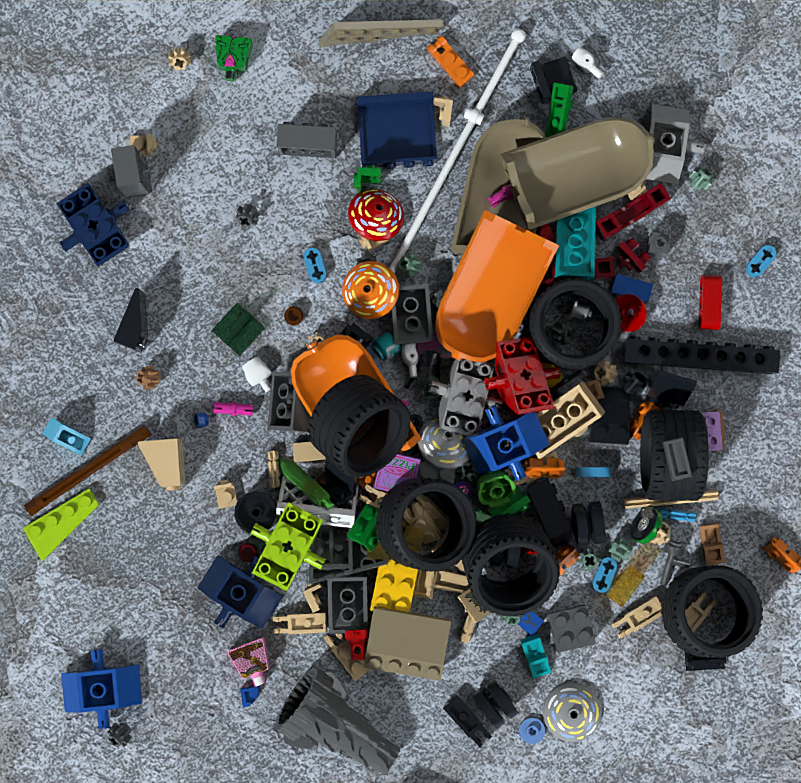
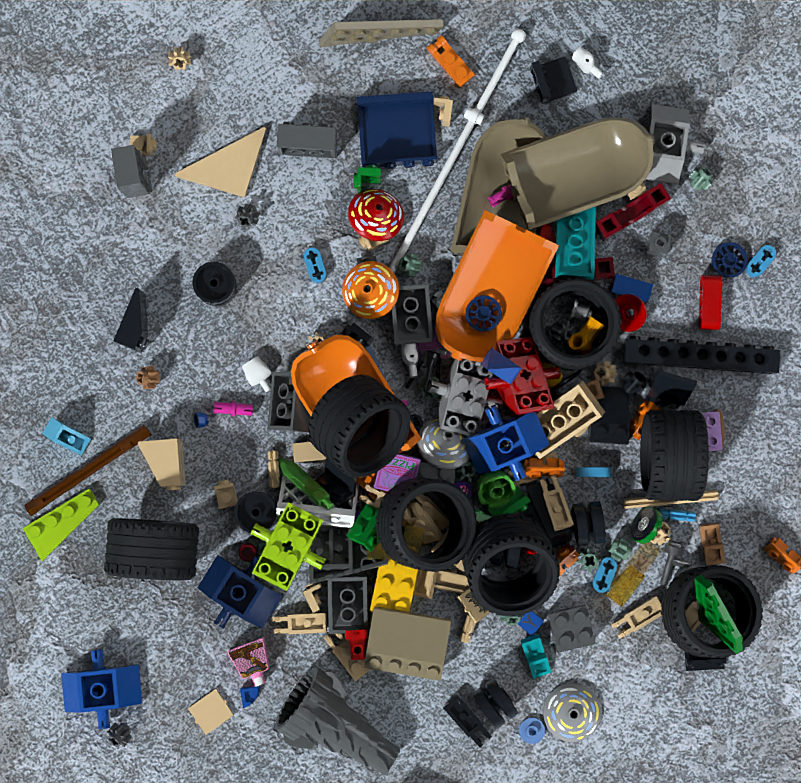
(82, 211): dark blue slope -> none
(151, 549): none -> black tyre
(210, 711): none -> tan piece
(221, 274): none -> black wheel
(228, 168): none -> tan tile
(232, 55): green torso -> none
(238, 329): clear green bracket -> none
(293, 316): reddish brown plate -> none
(385, 346): teal head -> none
(483, 313): none -> dark blue wheel
(501, 366): none -> blue slope
(556, 505): none -> tan hinge
(558, 116): green hinge -> none
(586, 335): none -> light orange piece
(626, 249): dark red hips -> none
(677, 459): dark grey tile -> none
(715, 615): none -> green plate
(729, 259): none -> dark blue wheel

